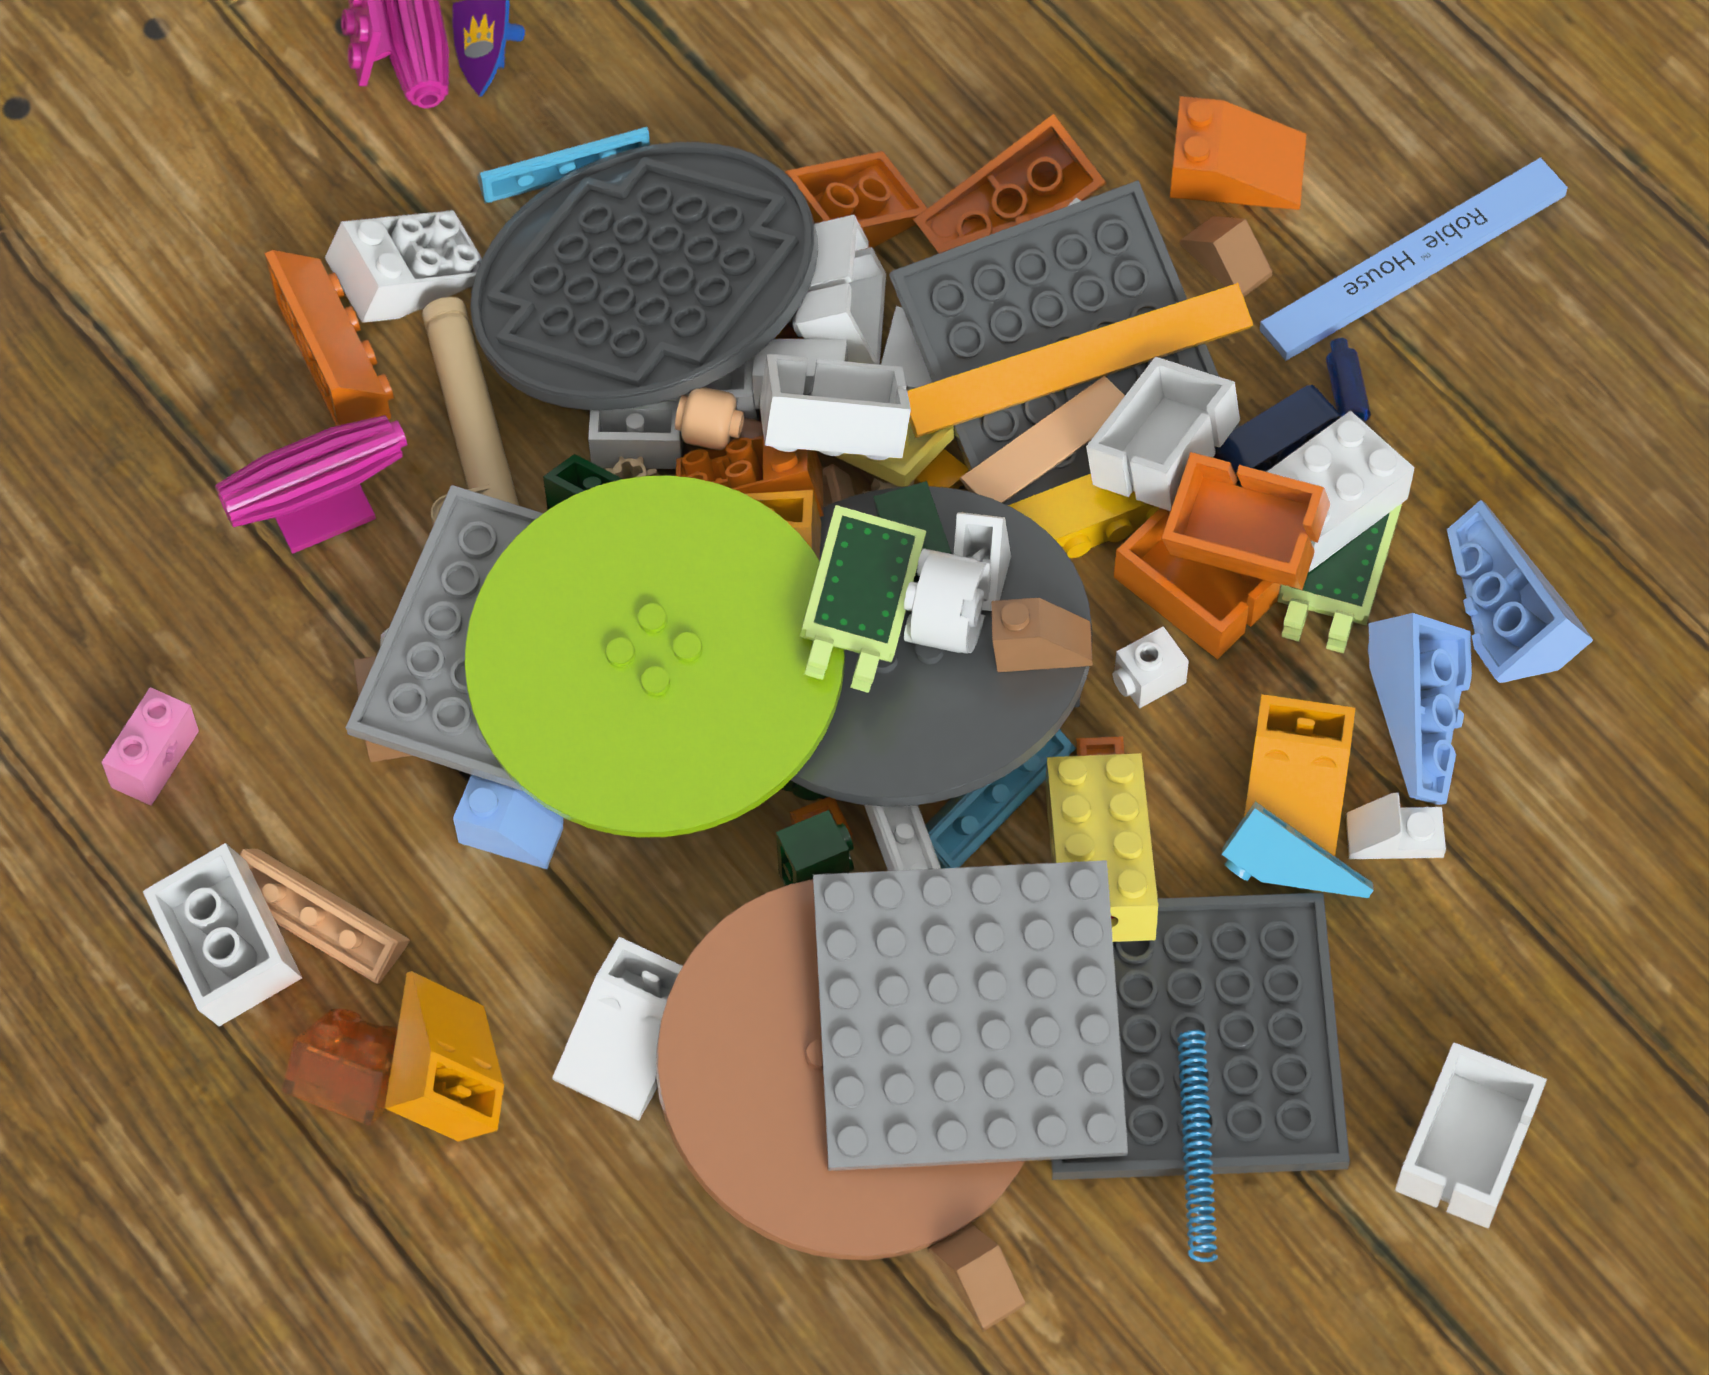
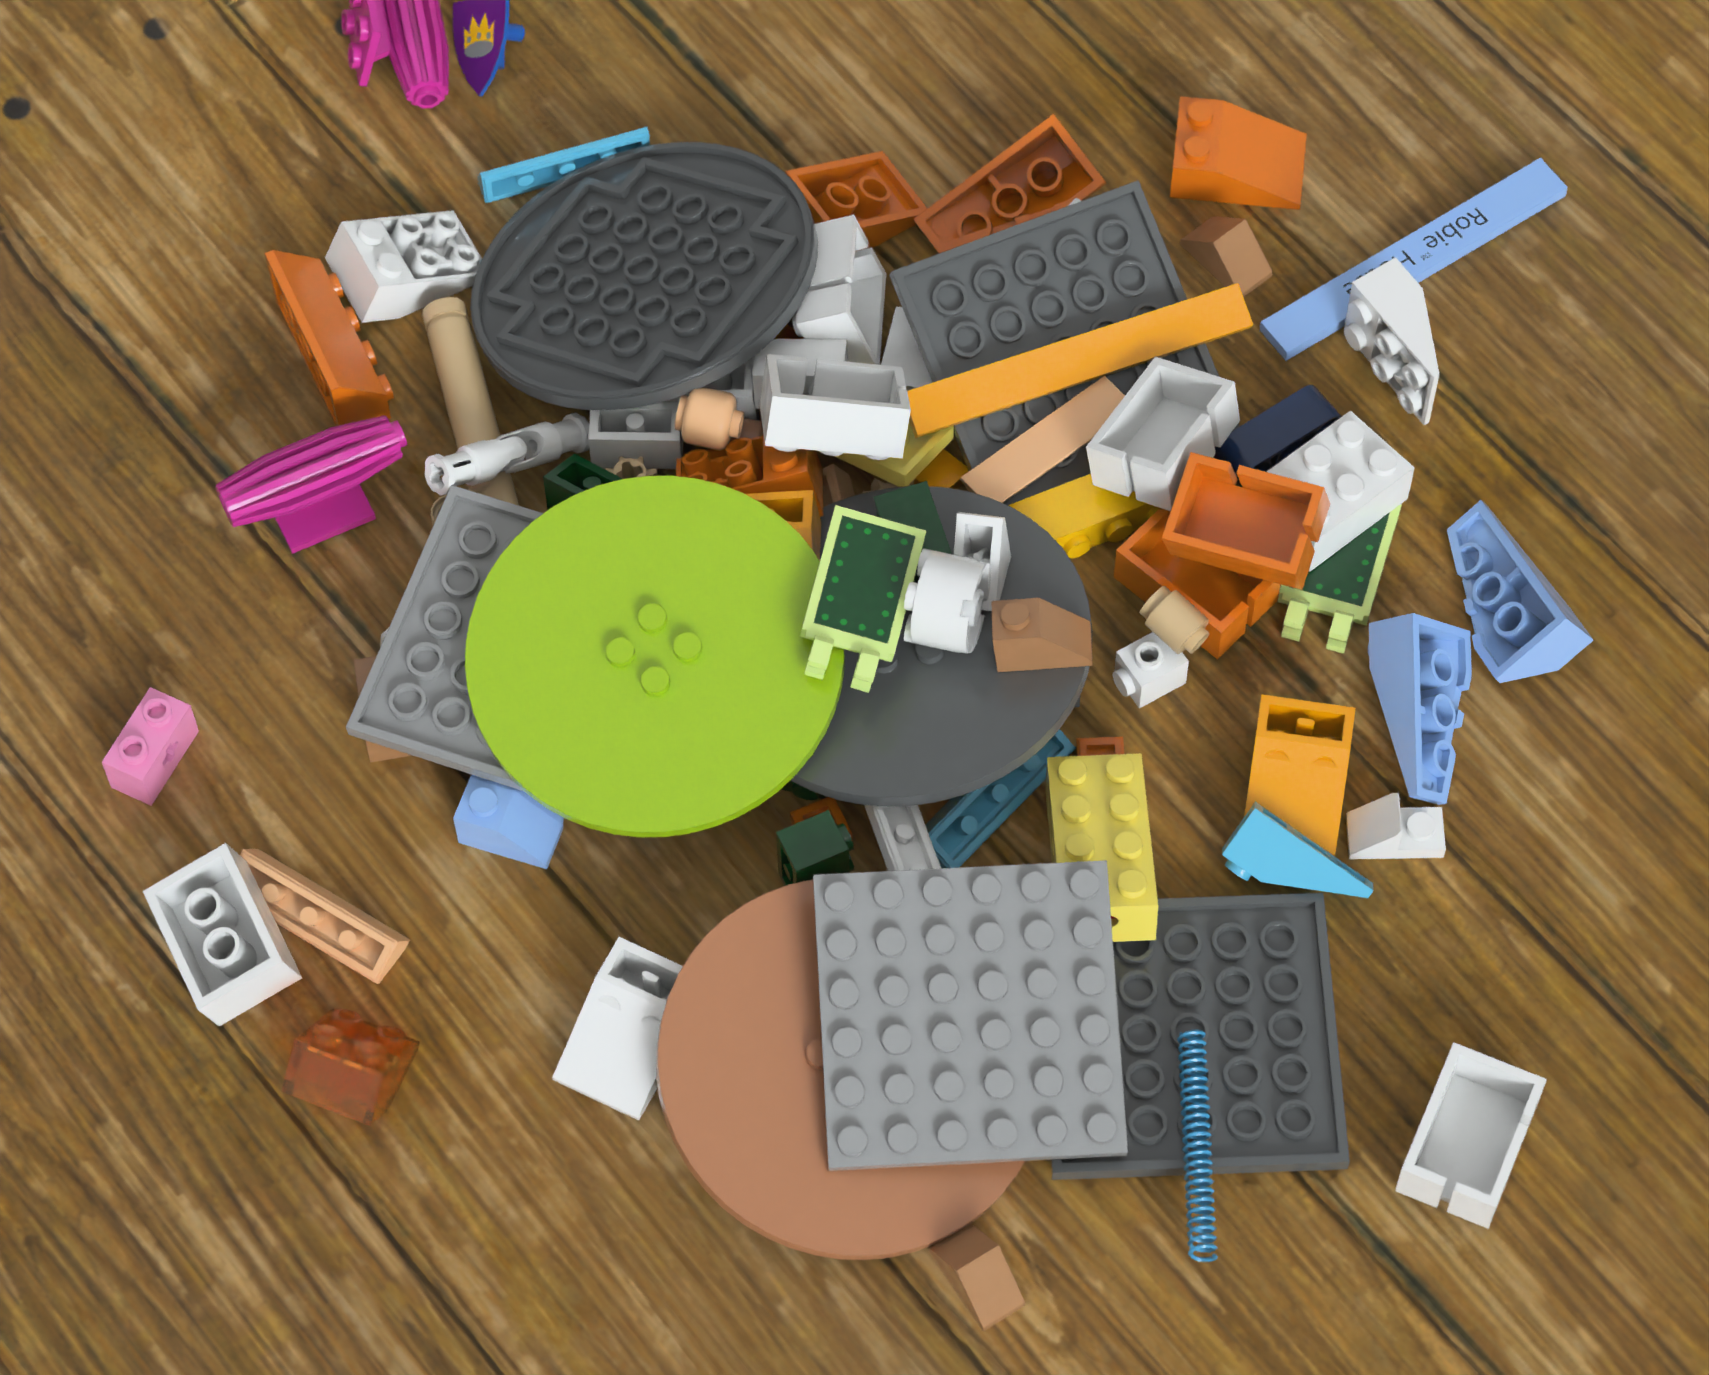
(444, 1063): light orange slope -> none
(486, 458): none -> white piece
(1175, 620): none -> tan brick
(1347, 380): clear blue cylinder -> none
(1393, 331): none -> white slope

